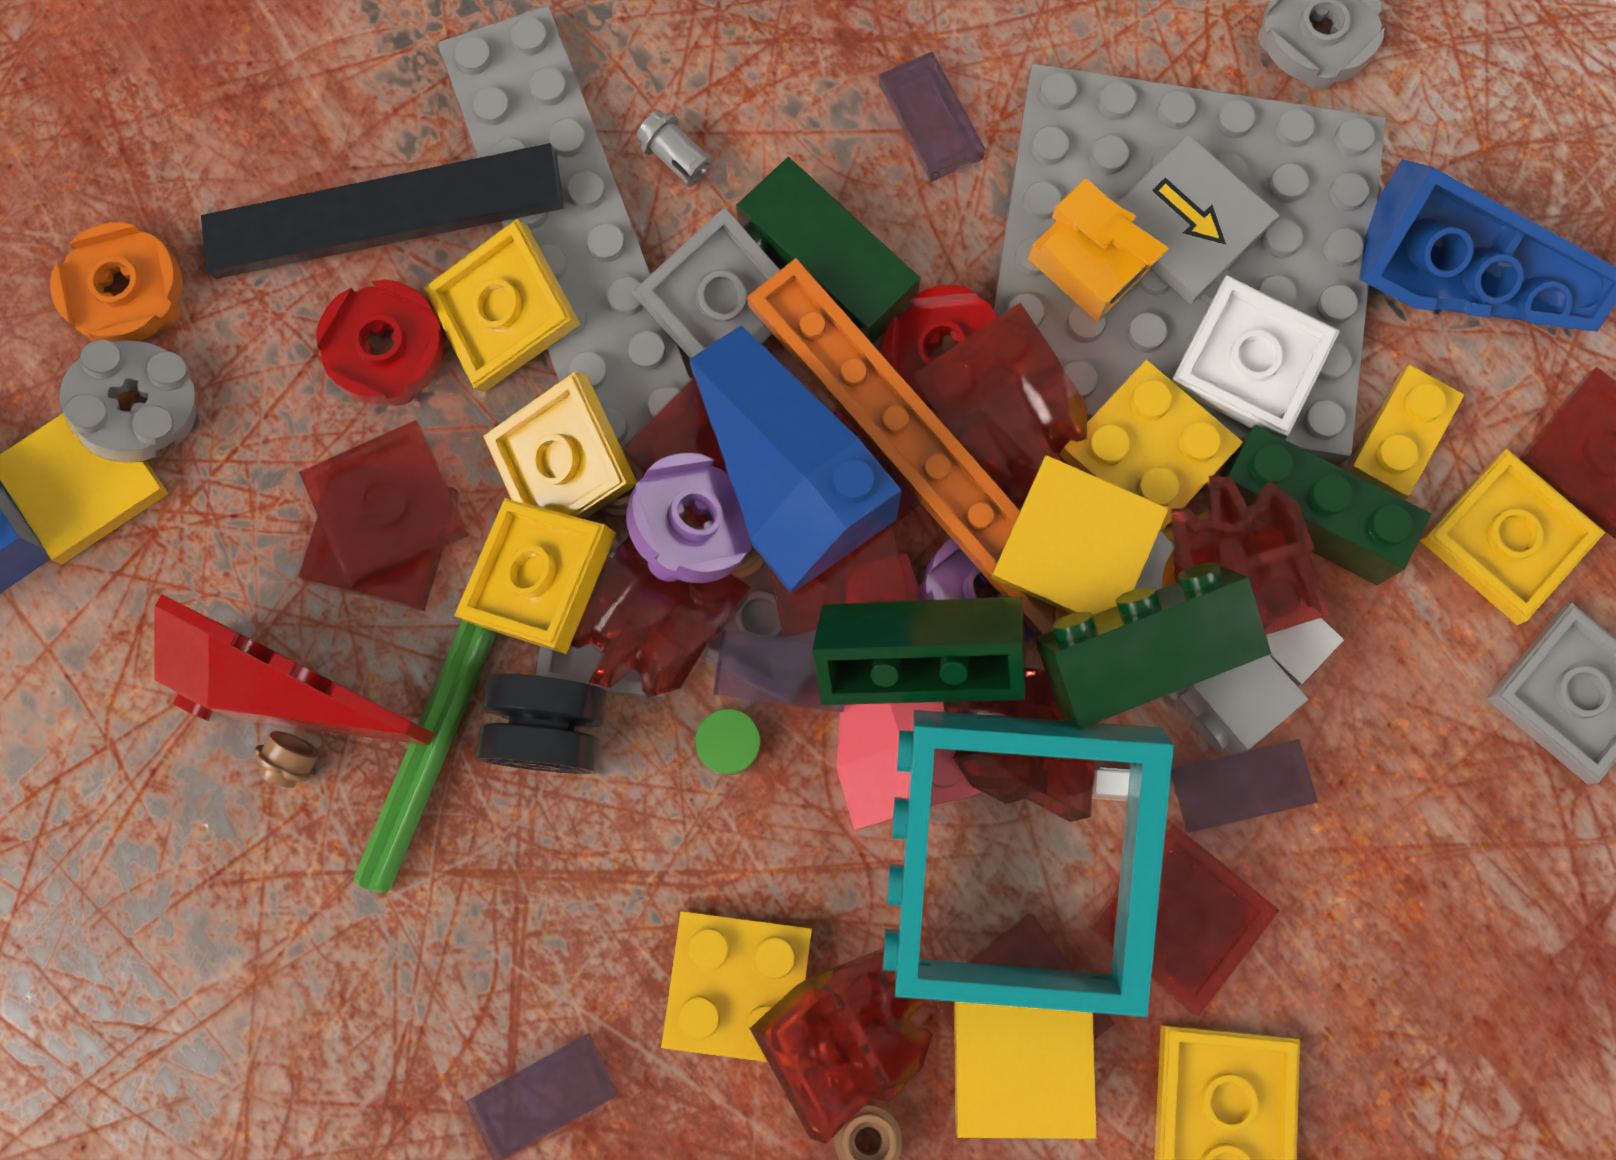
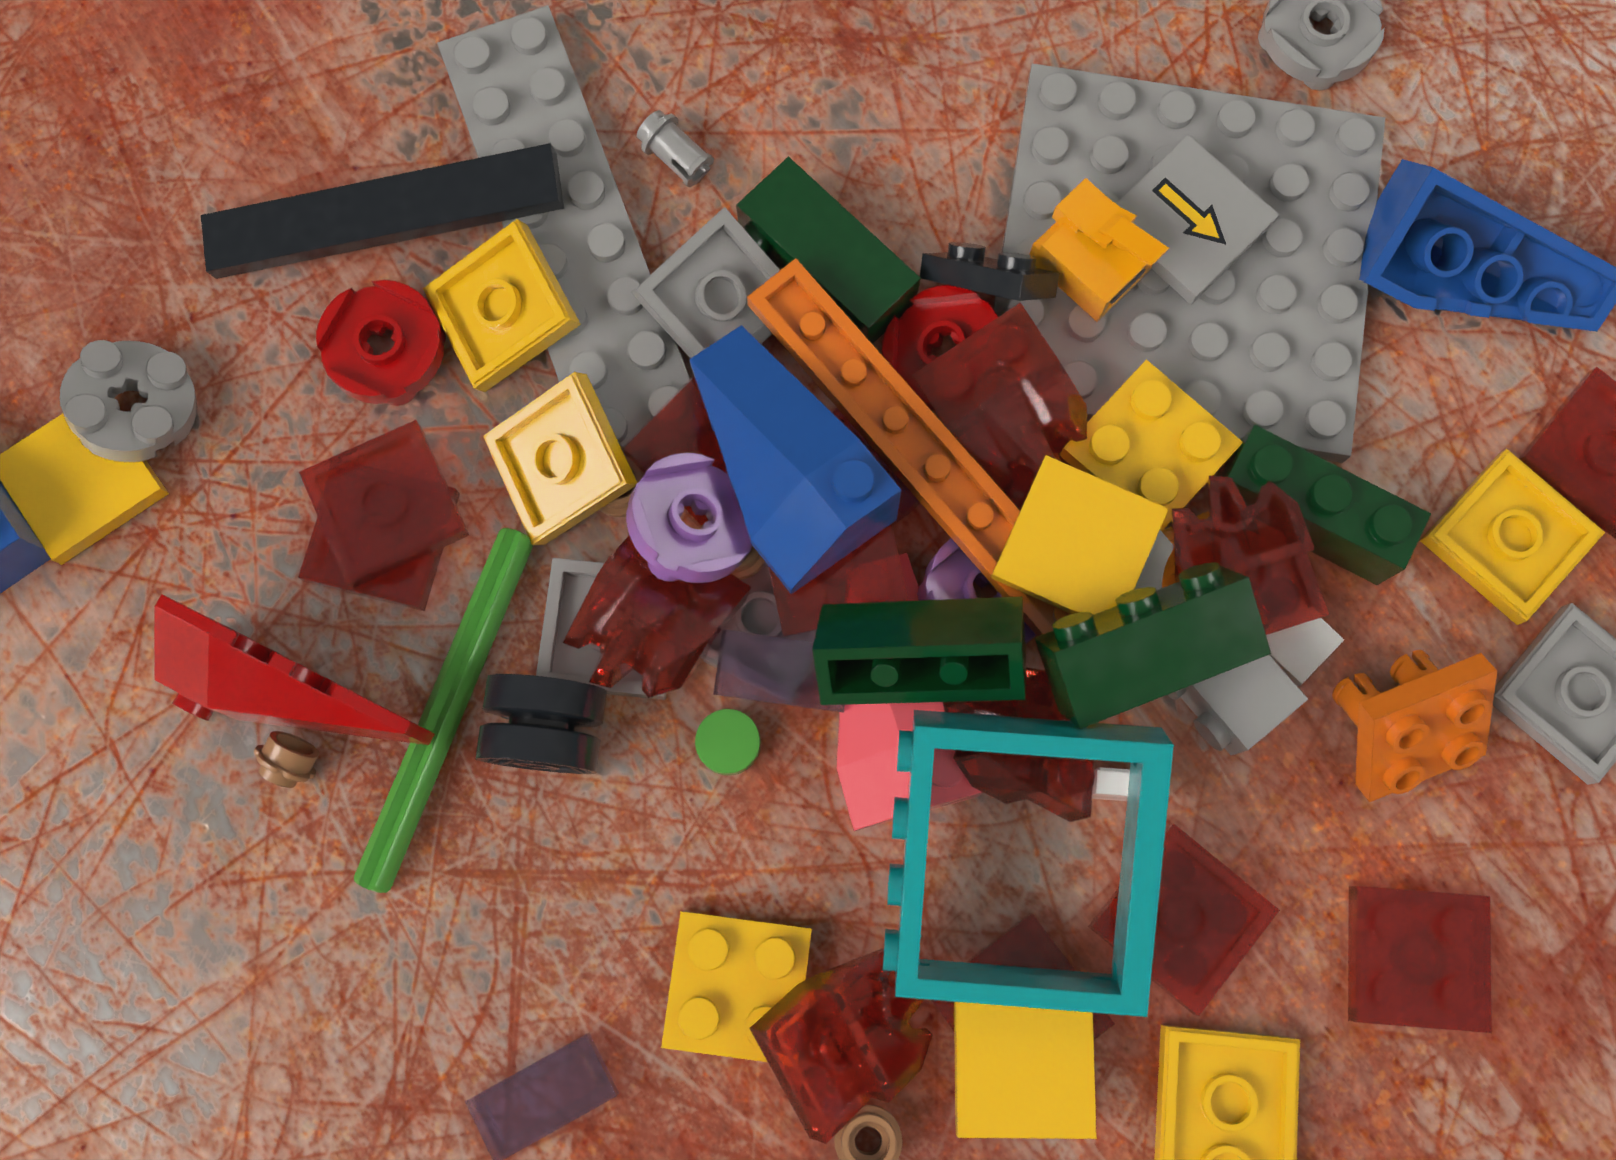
(138, 311): orange plate -> none
(535, 575): yellow tile -> none
(931, 116): tile -> none
(1008, 277): none -> black plate
(1243, 786): tile -> none
(1254, 358): white tile -> none
(1405, 432): yellow plate -> none
(1419, 959): none -> clear red plate
(1420, 727): none -> orange plate

